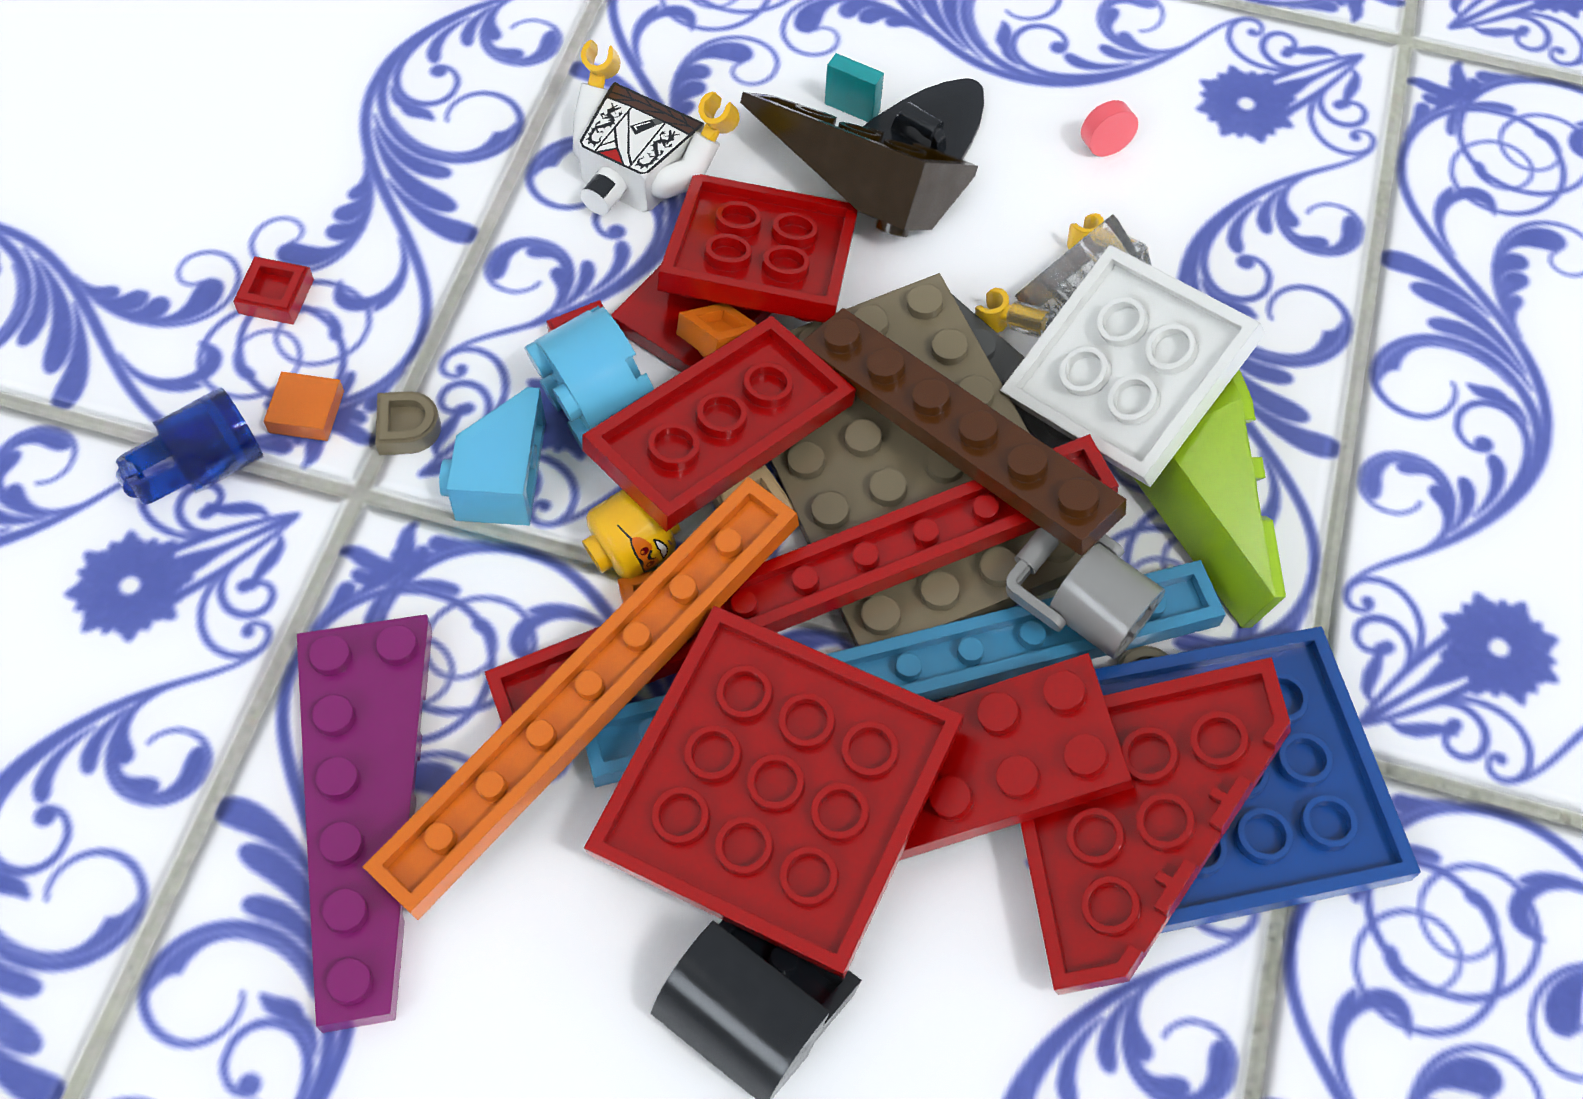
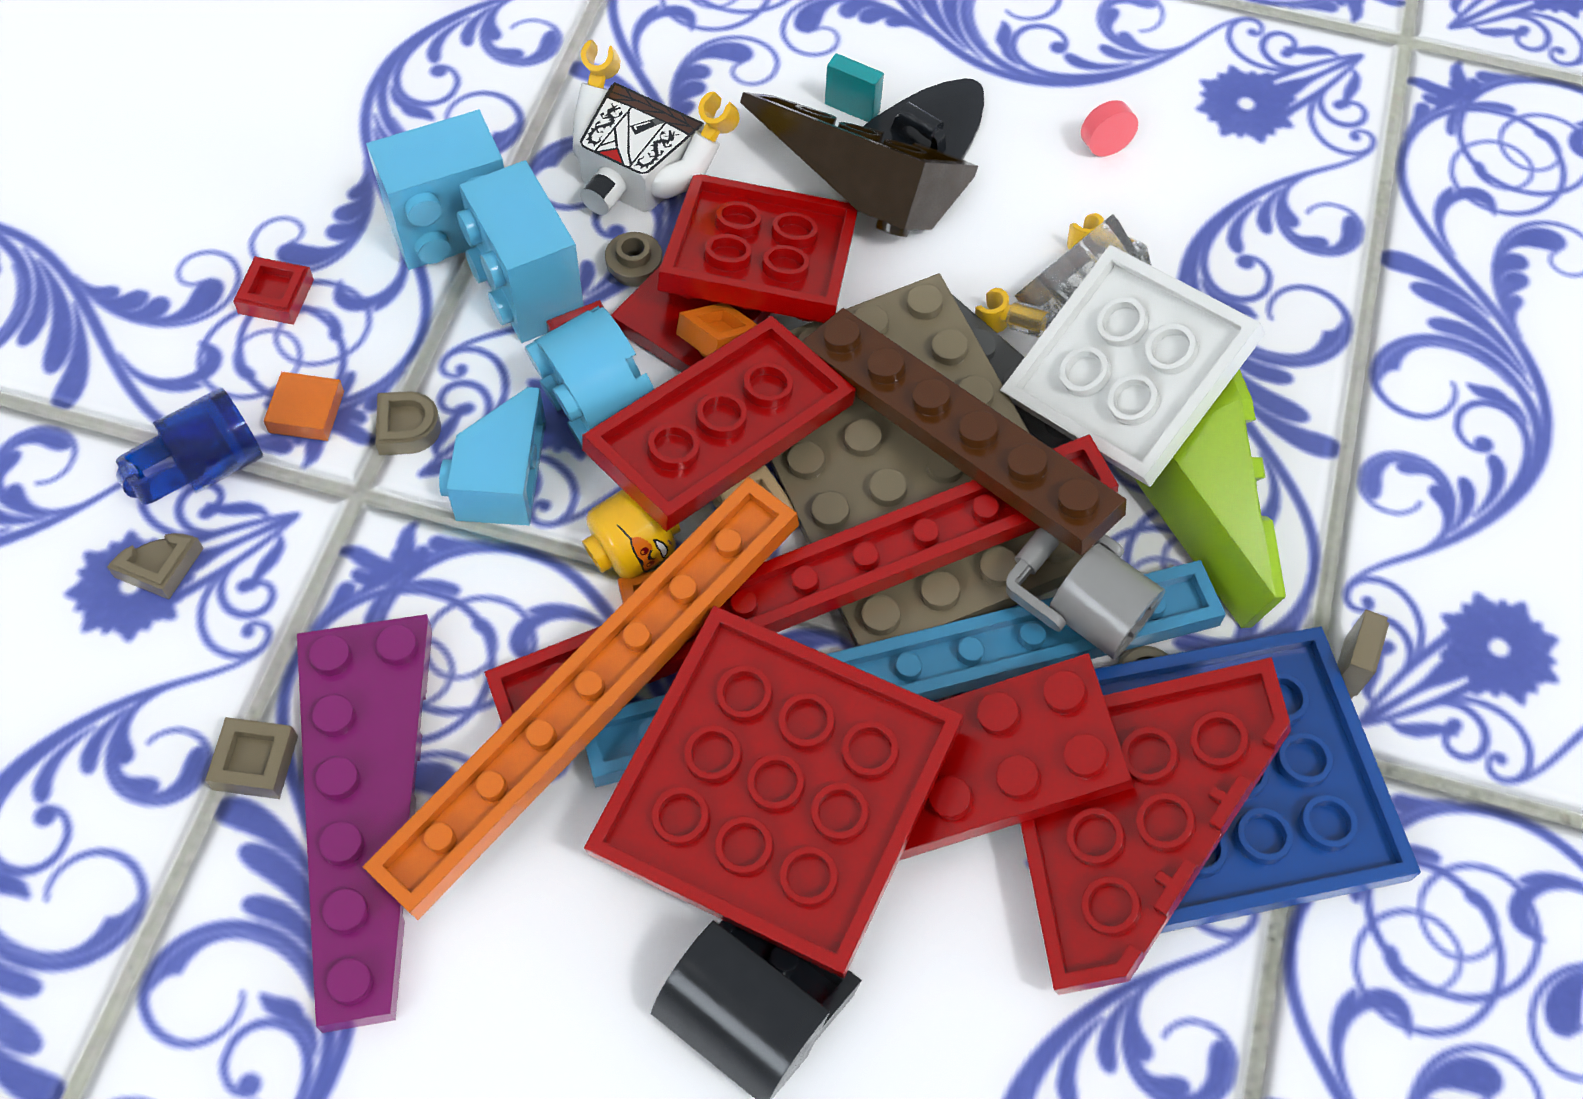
(158, 564): none -> dark tan tile
(252, 758): none -> dark tan plate
(421, 181): none -> medium azure brick
(520, 249): none -> medium azure brick
(633, 269): none -> dark tan plate
(1362, 651): none -> dark tan tile

